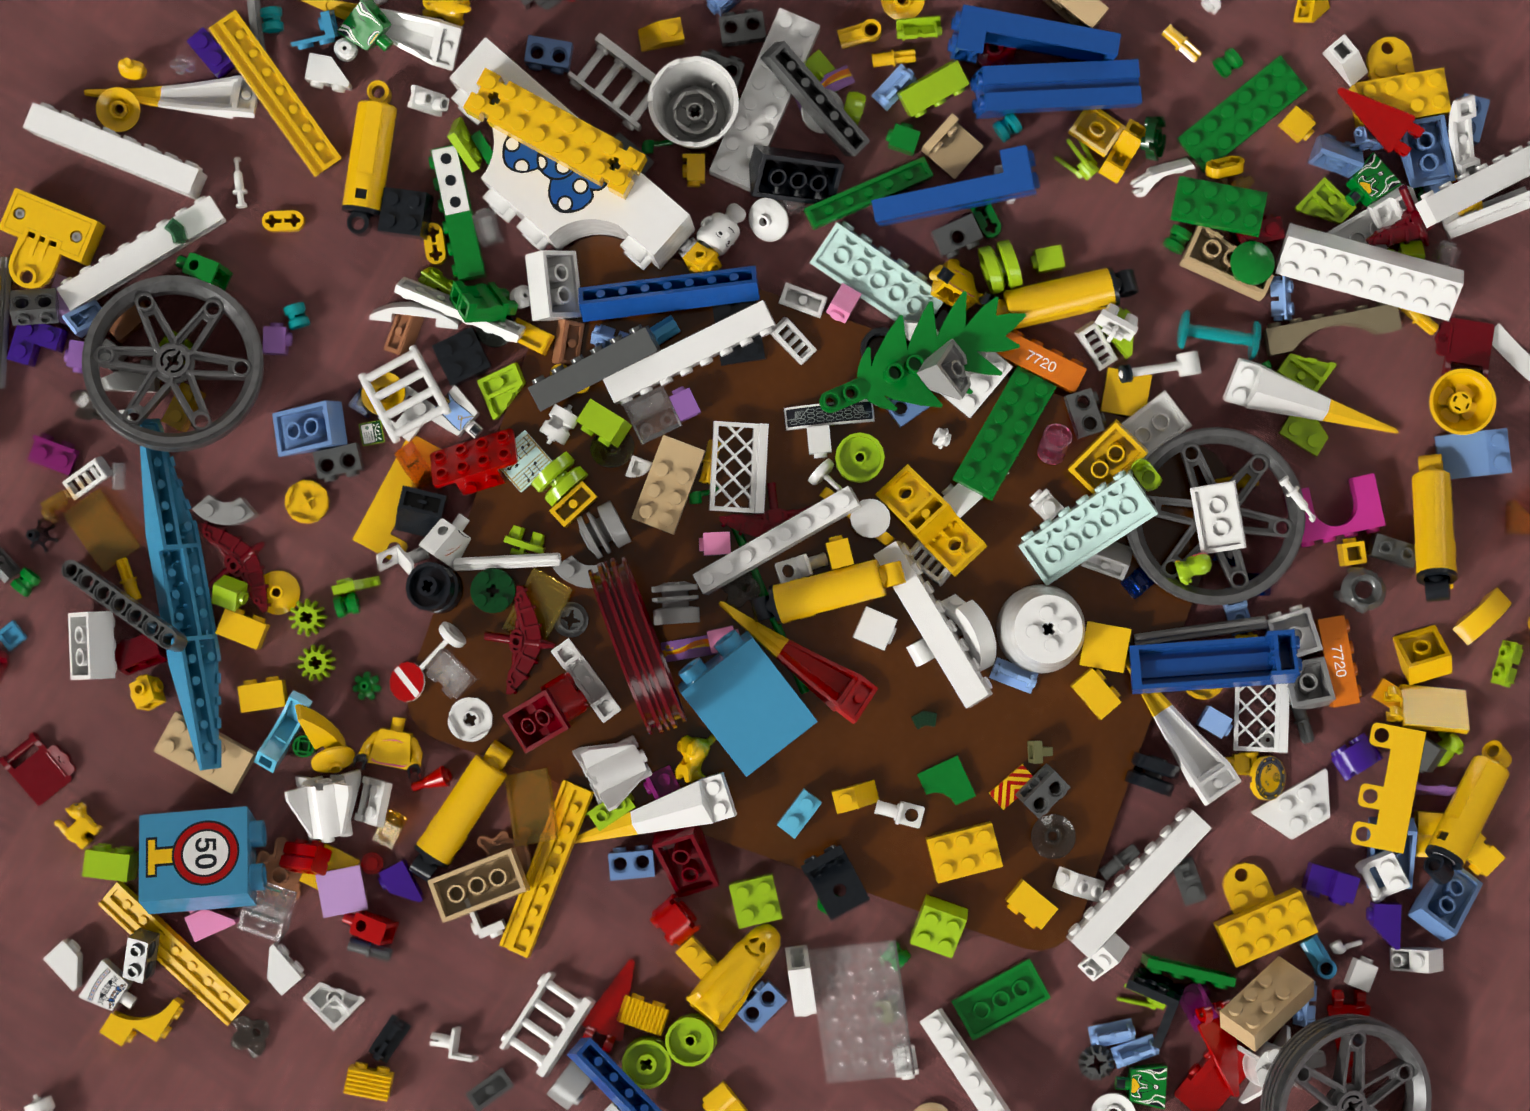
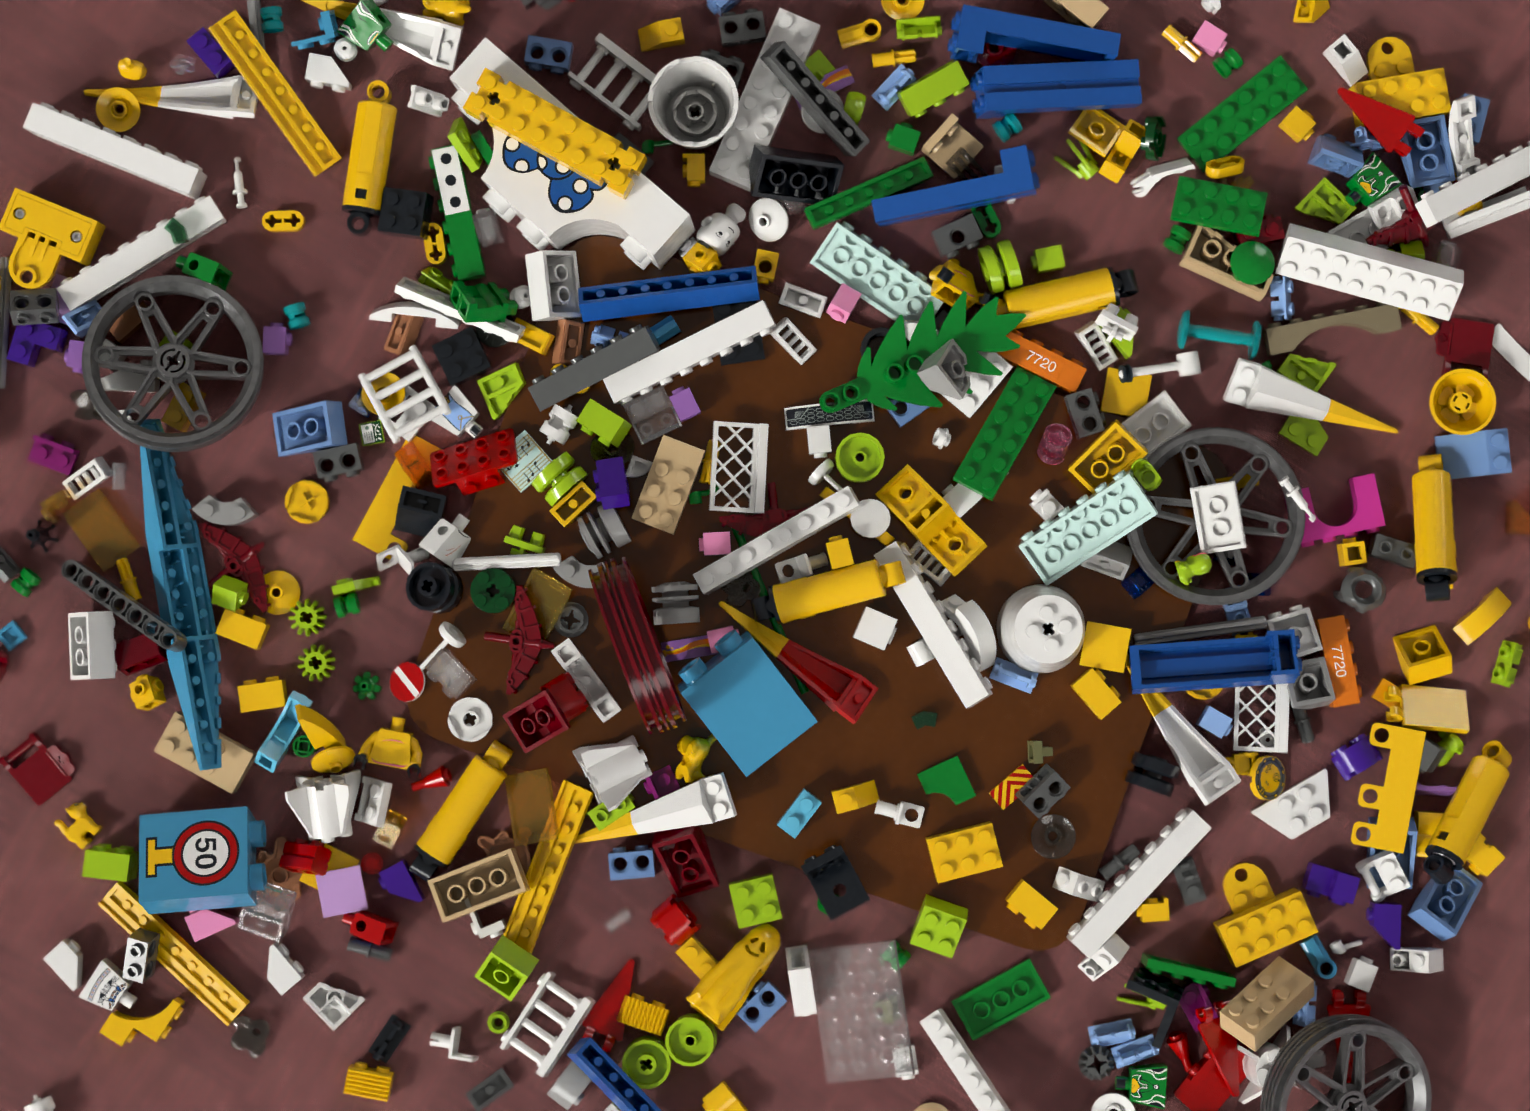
(491, 1022): none -> lime plate
(506, 968): none -> lime brick
(611, 483): none -> dark purple brick
(618, 920): none -> clear pin
(770, 257): none -> yellow brick
(961, 151): none -> clear smoke tile
(1154, 910): none -> yellow brick
(1179, 1044): none -> red cone
(1209, 39): none -> bright pink brick

